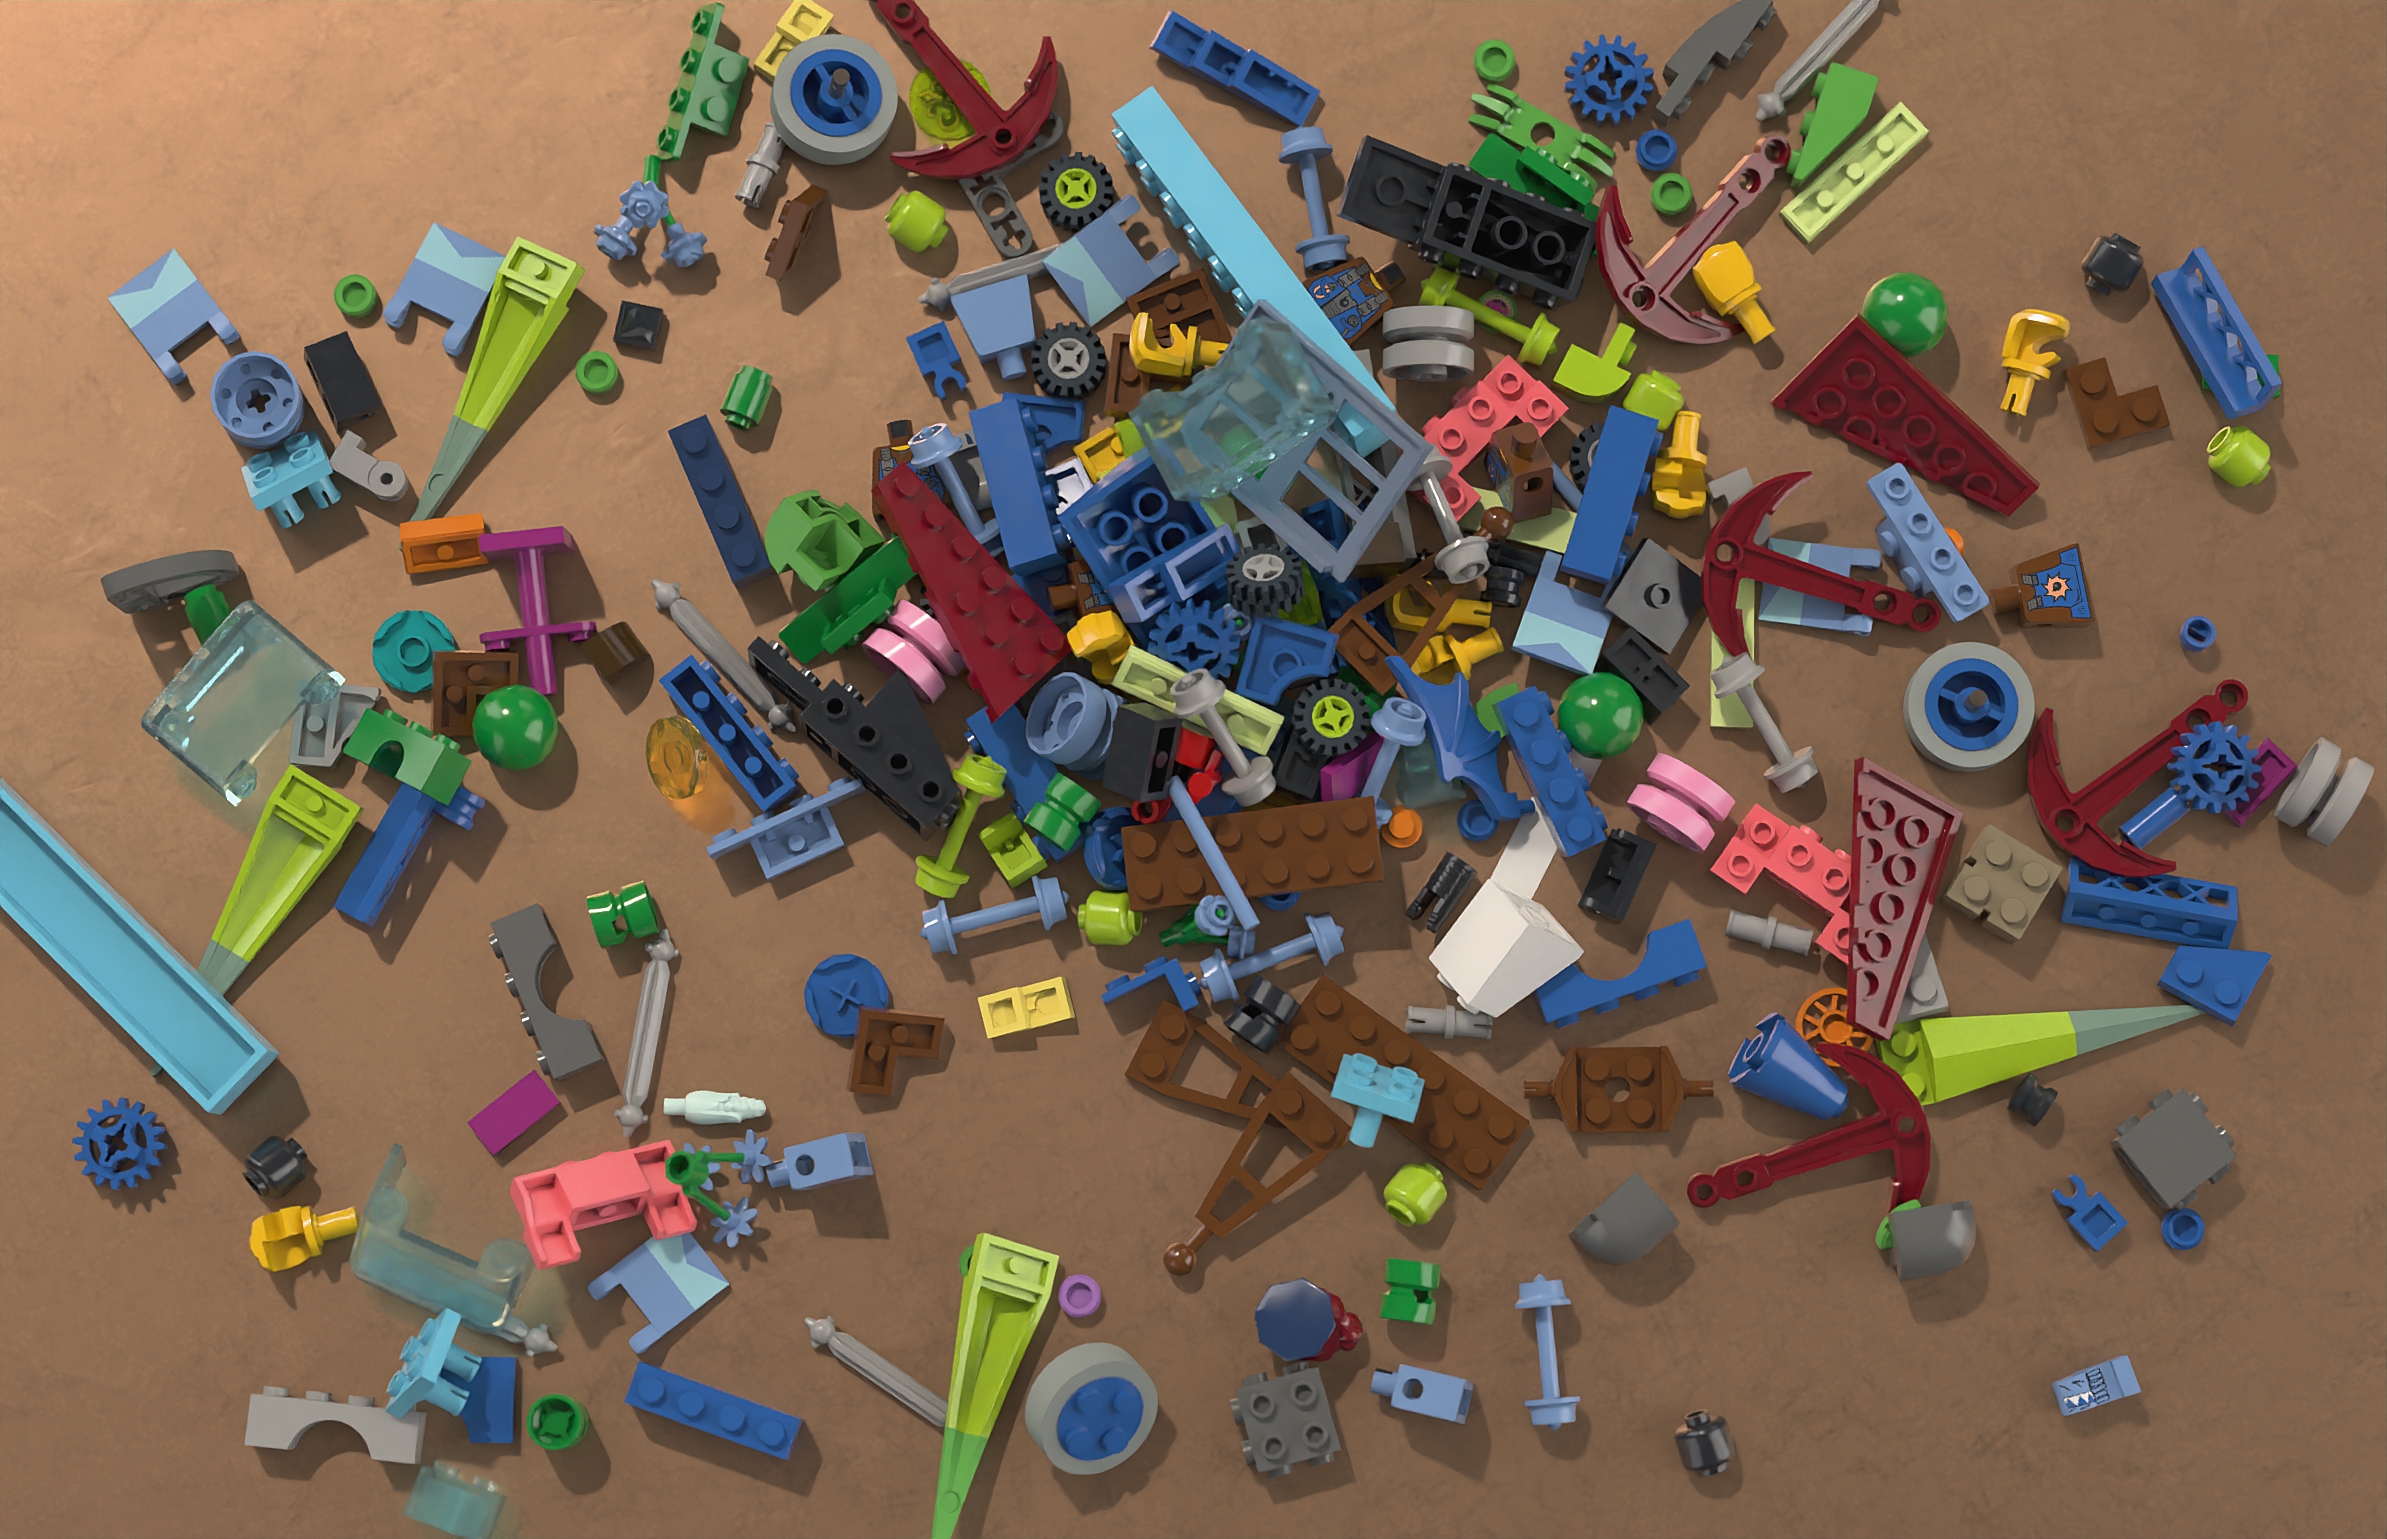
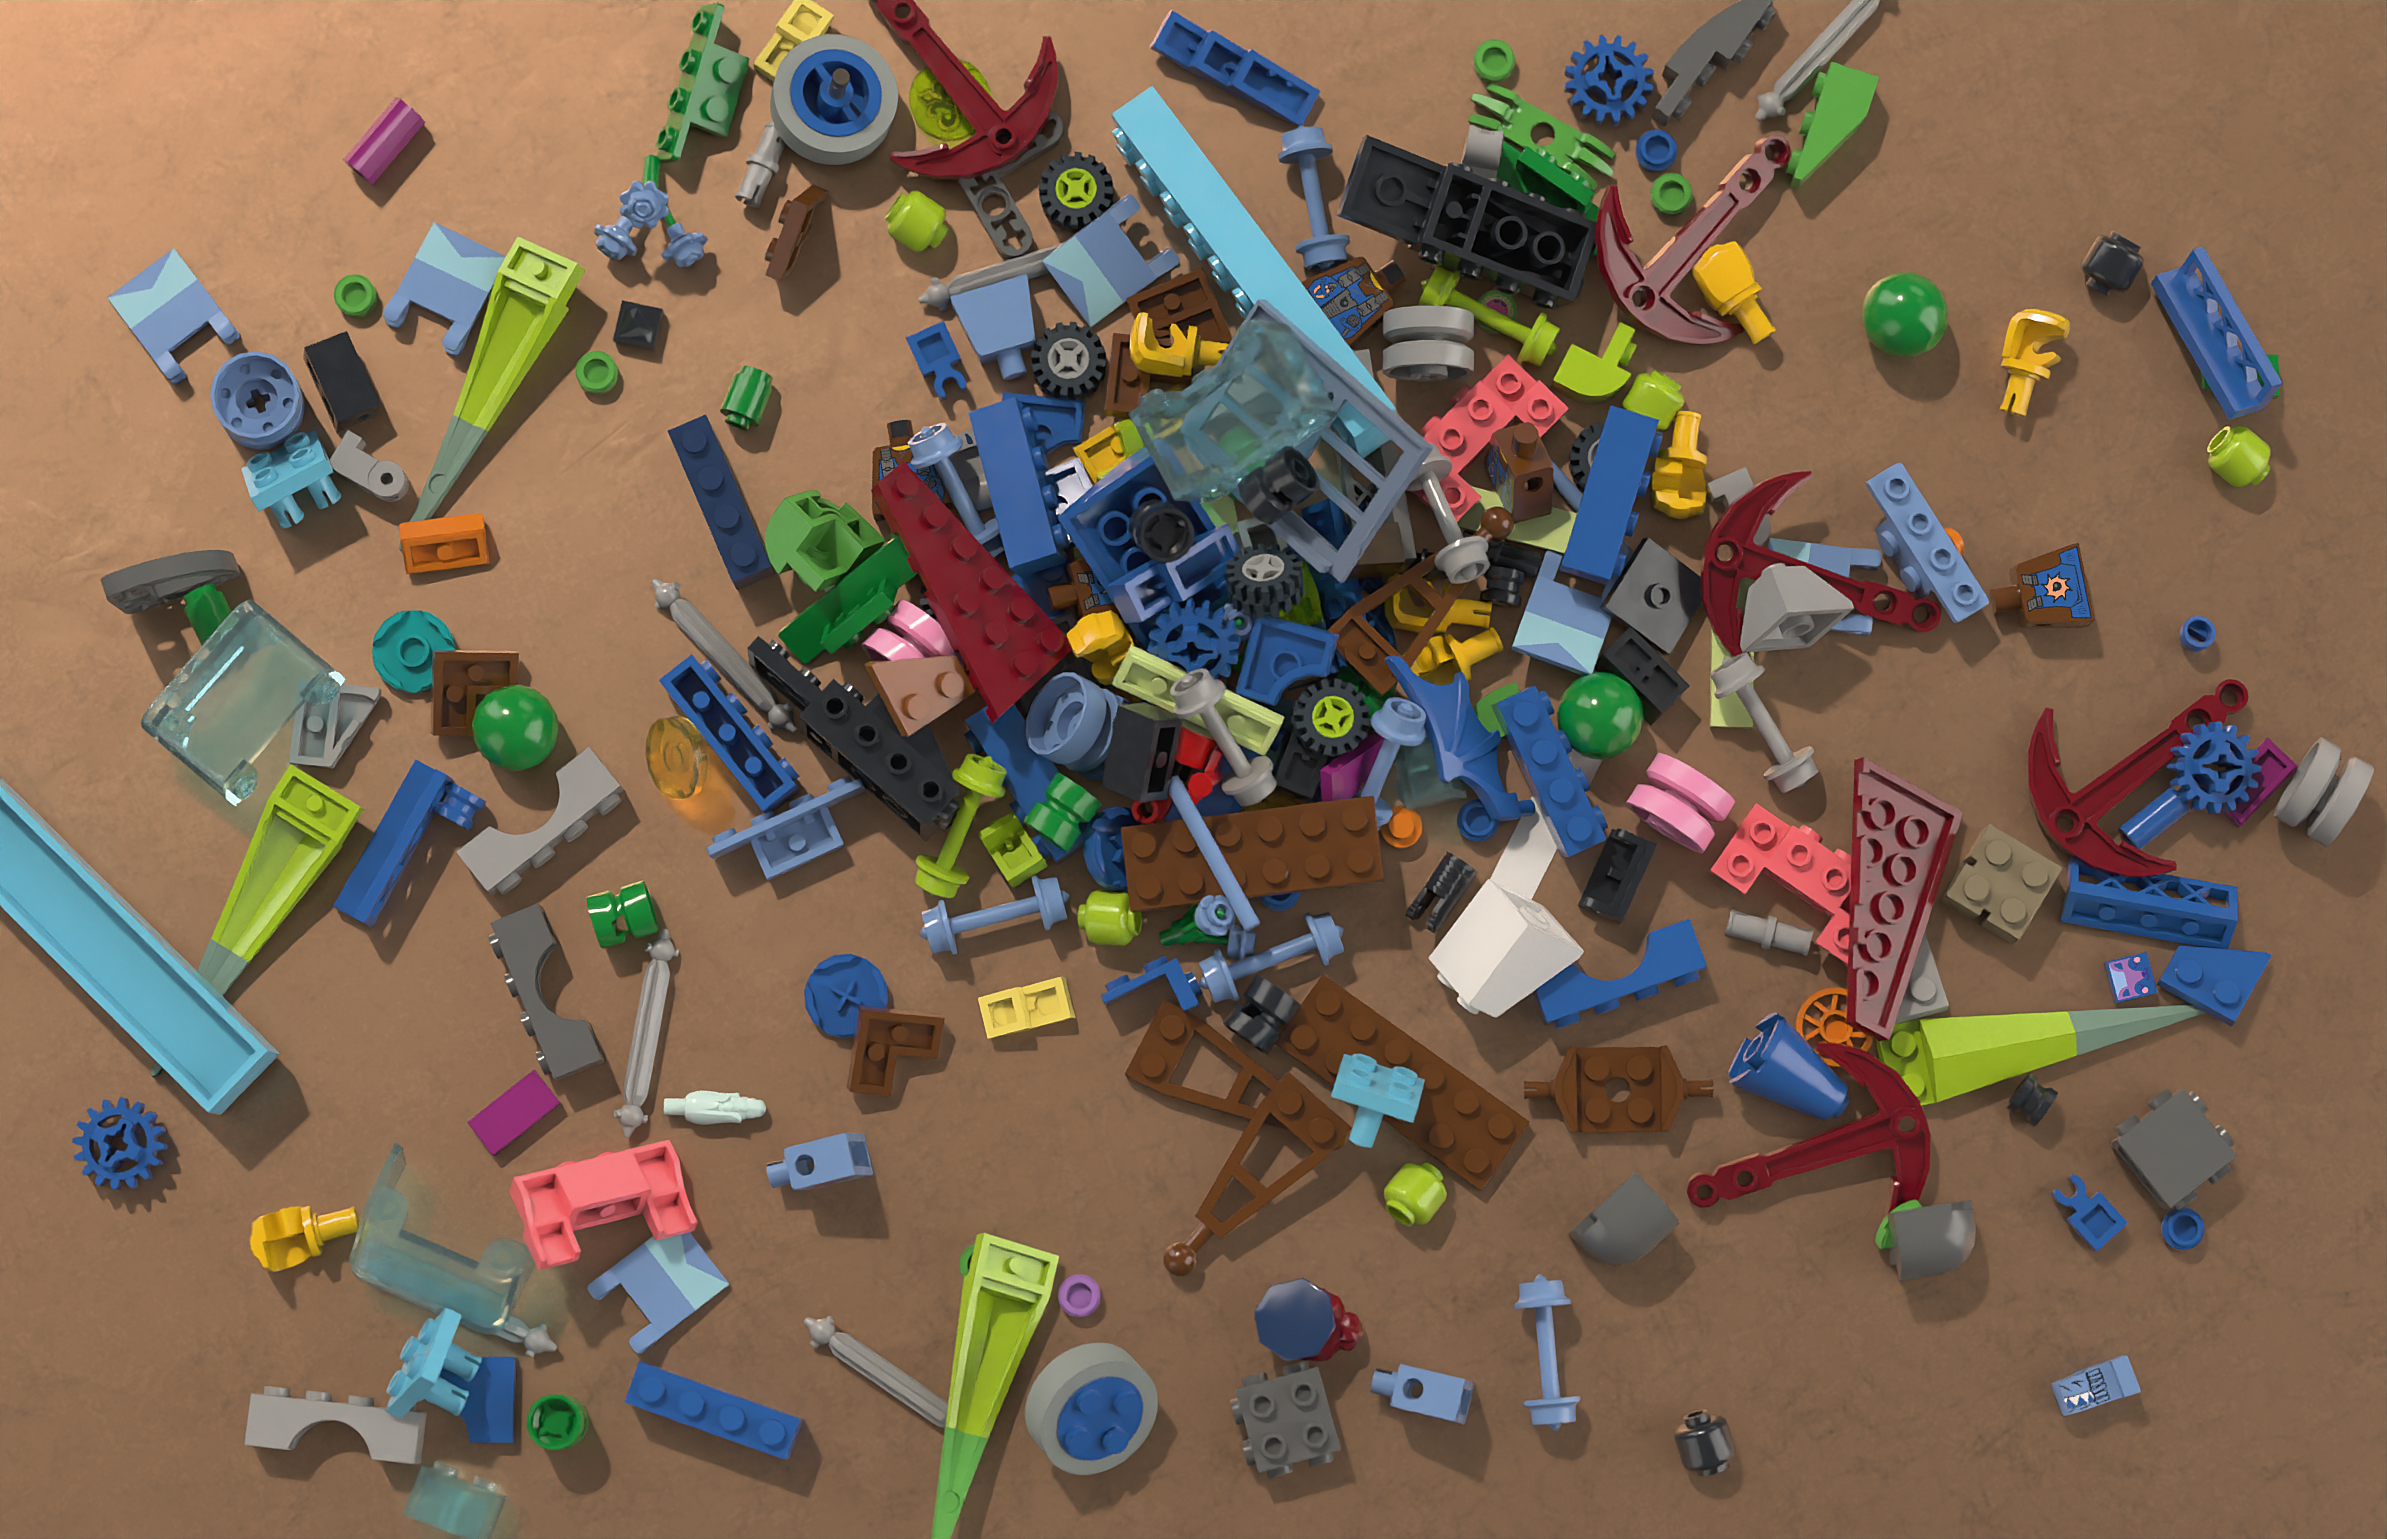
(275, 1167): black head -> none
(384, 140): none -> magenta axle
(408, 754): green arch -> none
(501, 857): none -> light grey arch
(528, 550): magenta piece -> none
(615, 651): dark brown brick -> none
(692, 1170): plant -> none
(919, 688): none -> wing
(1161, 530): none -> black wheel
(1278, 485): none -> black wheel
(1410, 1291): green wheel -> none
(1448, 1022): light grey pin -> none
(1482, 151): none -> light grey leg
(1790, 609): none -> light grey slope
(1853, 172): yellowish green tile -> none
(1894, 410): dark red wing -> none
(1968, 707): wheel -> none
(2110, 417): reddish brown plate -> none
(2130, 977): none -> tile

